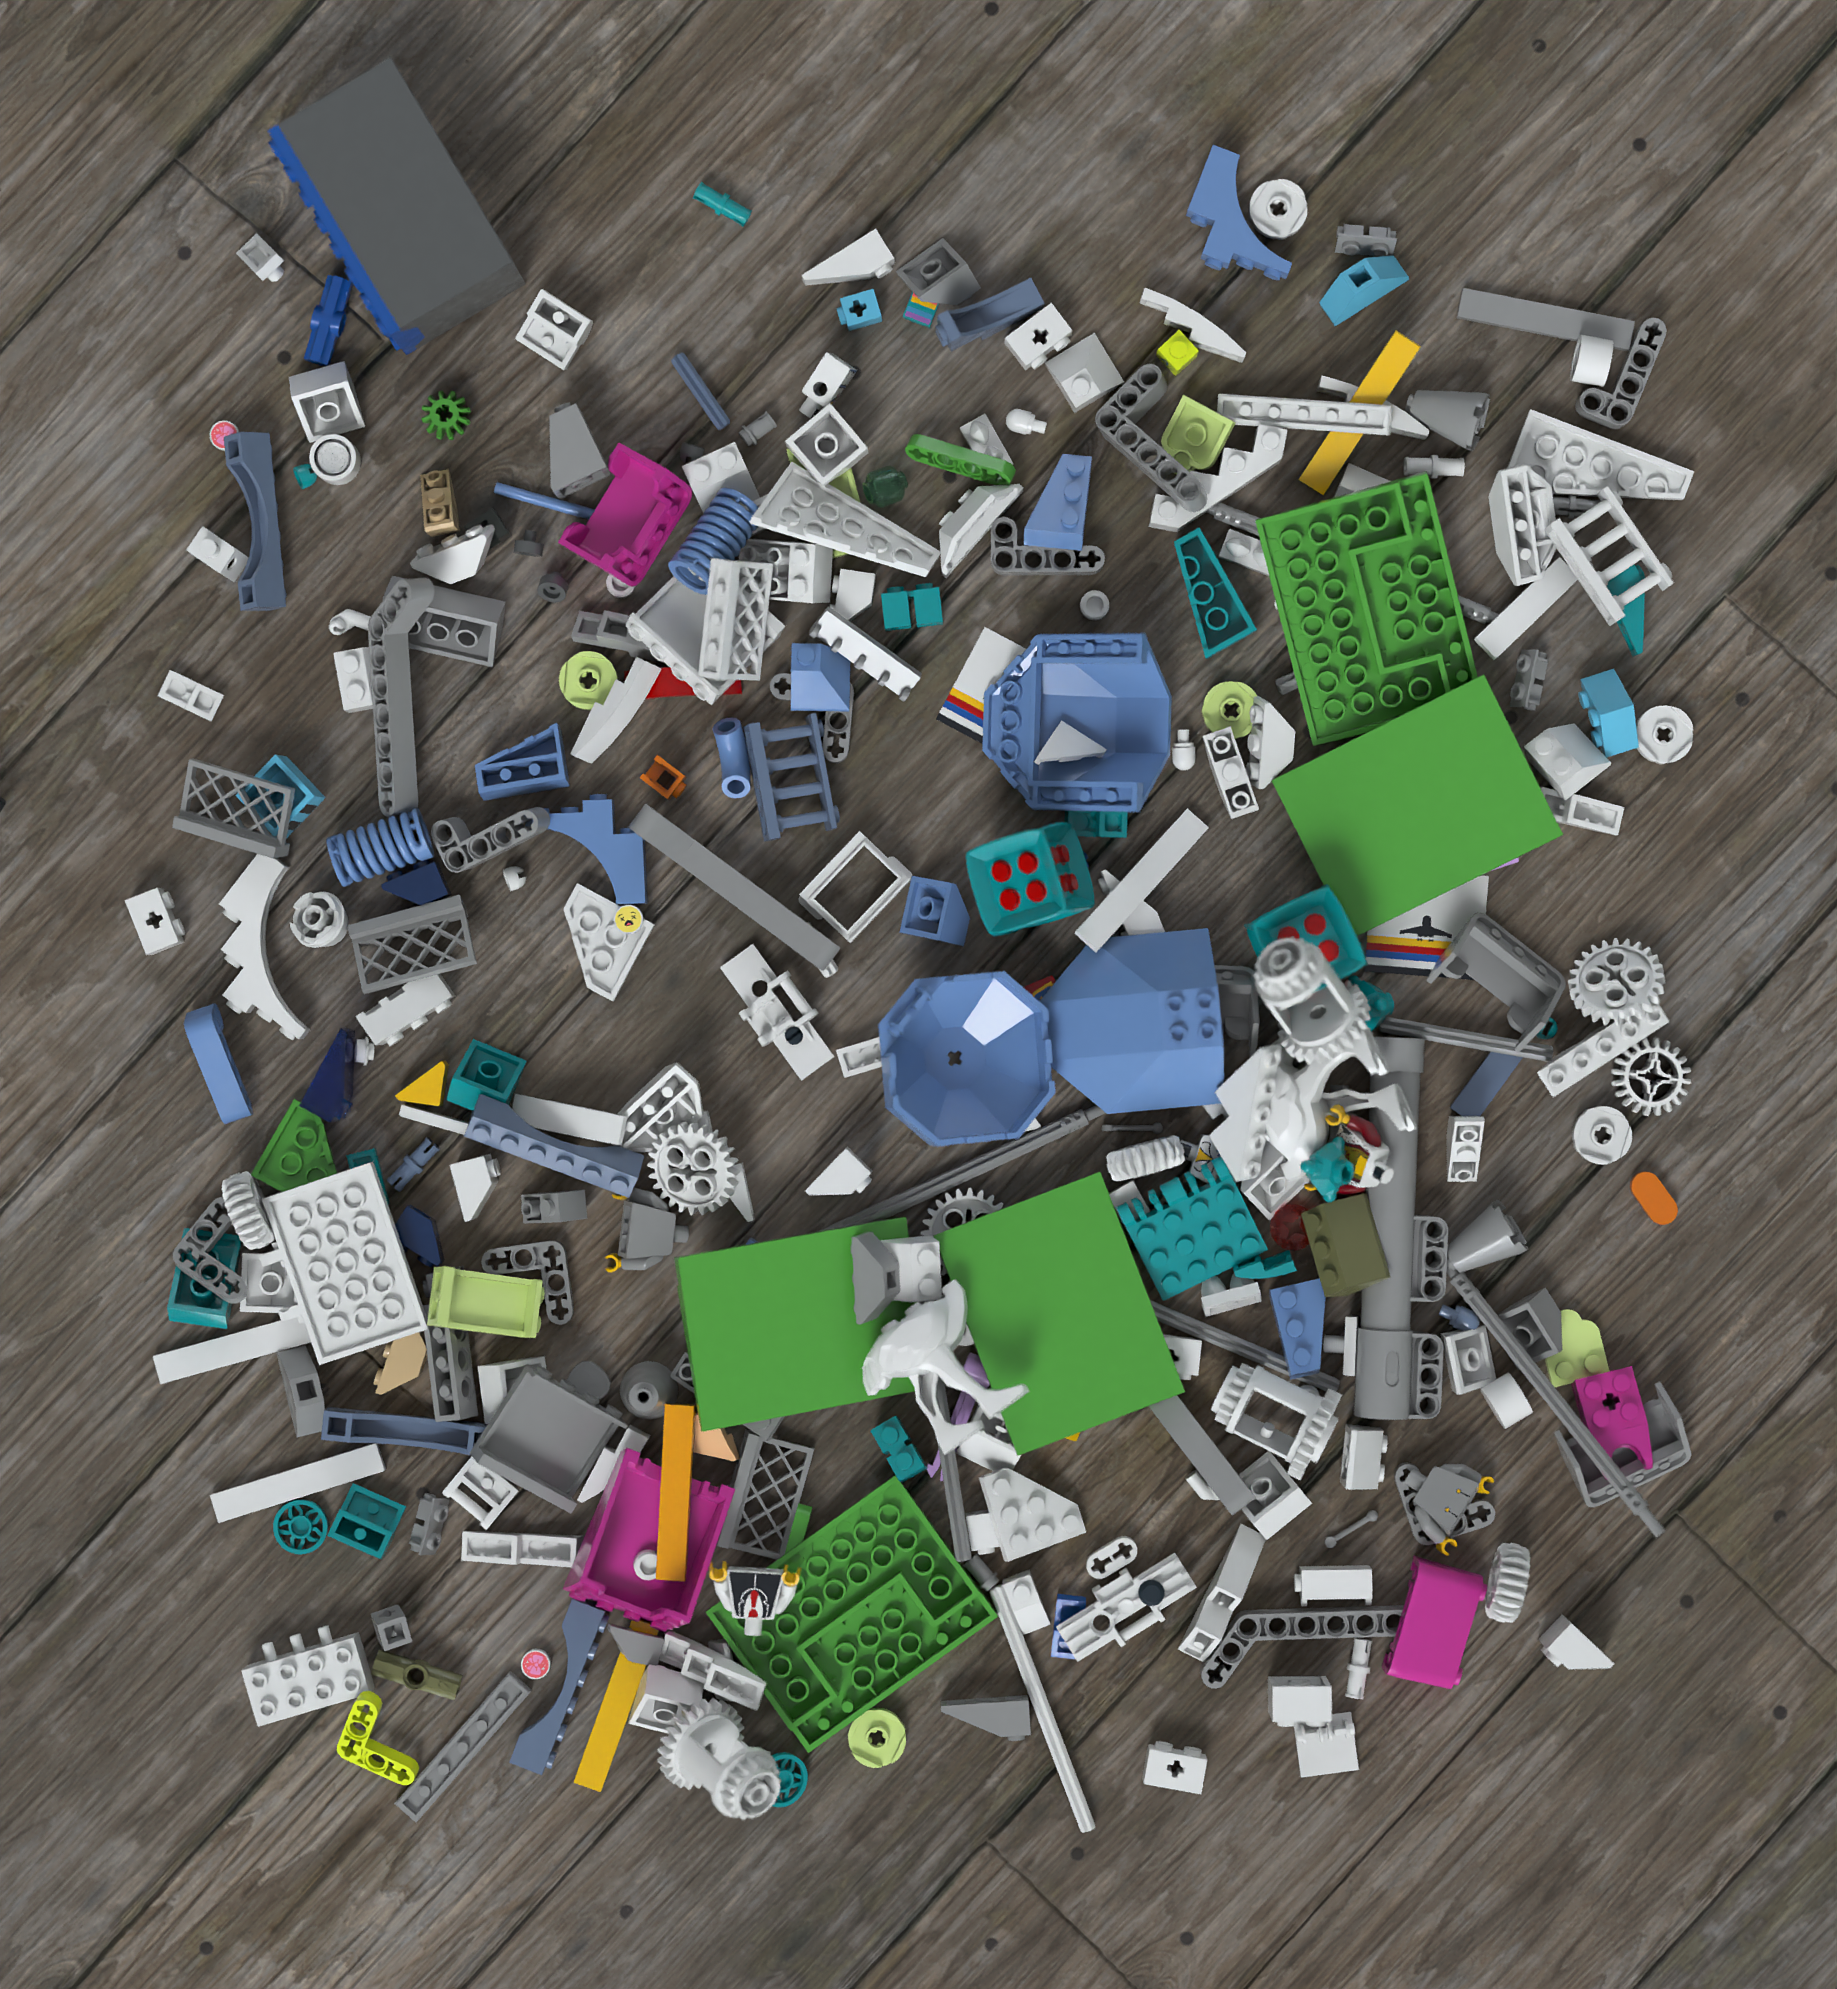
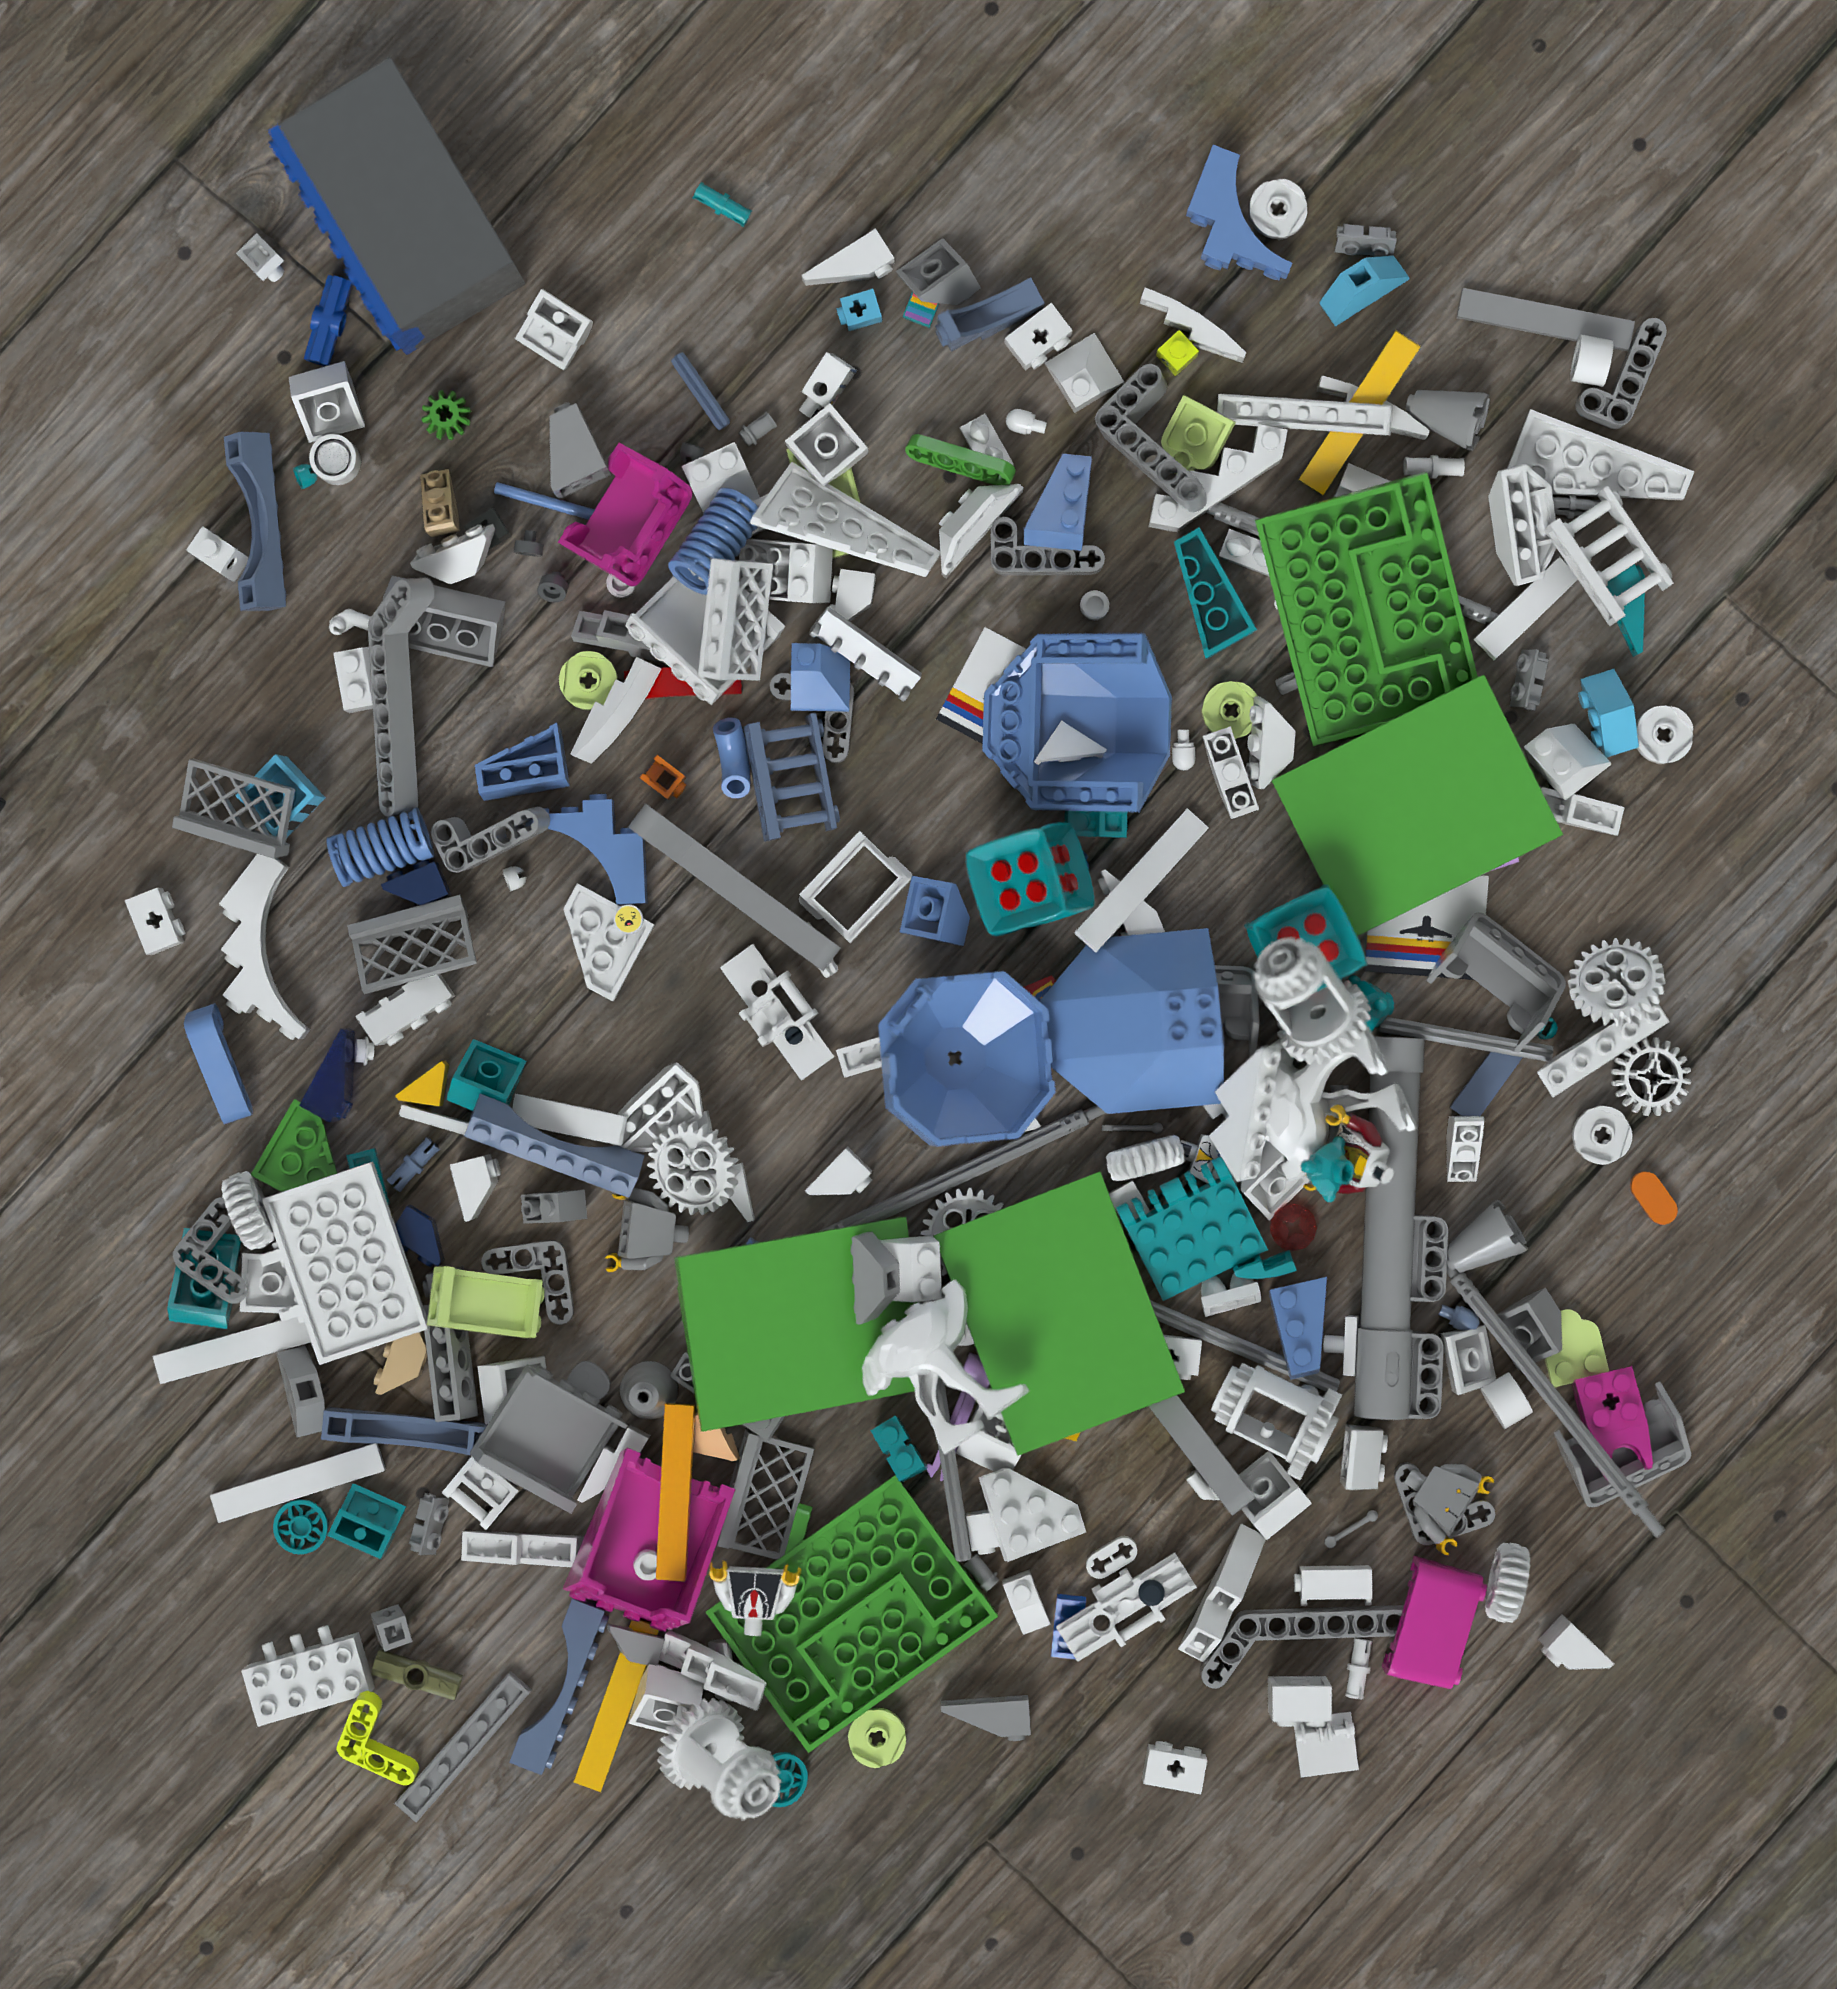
(190, 695): white slope -> none
(219, 431): tile -> none
(319, 920): white cone -> none
(536, 1663): tile -> none
(885, 486): clear green head -> none
(926, 603): teal piece -> none
(1042, 1709): white axle -> none
(1345, 1245): olive slope -> none

